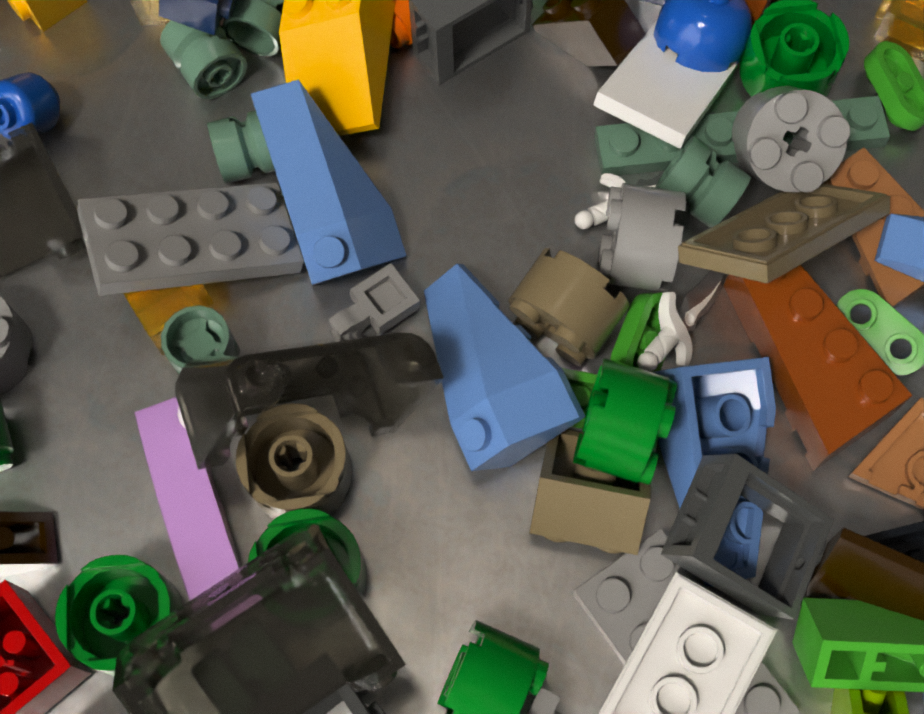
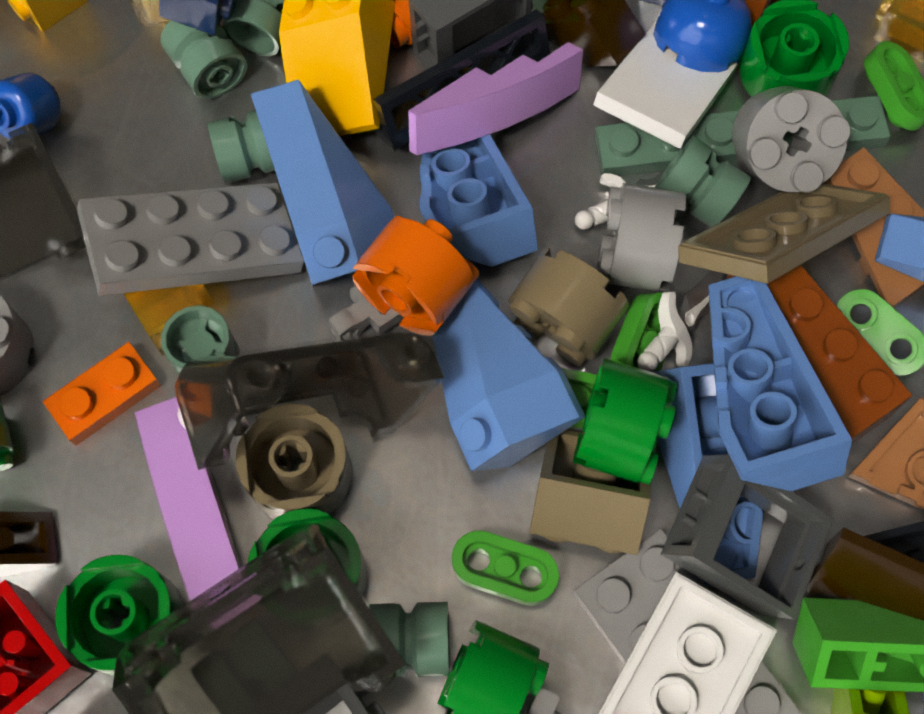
(101, 394): none -> orange plate
(414, 274): none -> orange brick
(419, 635): none -> sand green wheel
(477, 201): none -> medium blue wedge
(489, 103): none -> lavender slope
(507, 563): none -> bright green plate
(522, 37): none -> black fence
(768, 395): none -> medium blue wedge

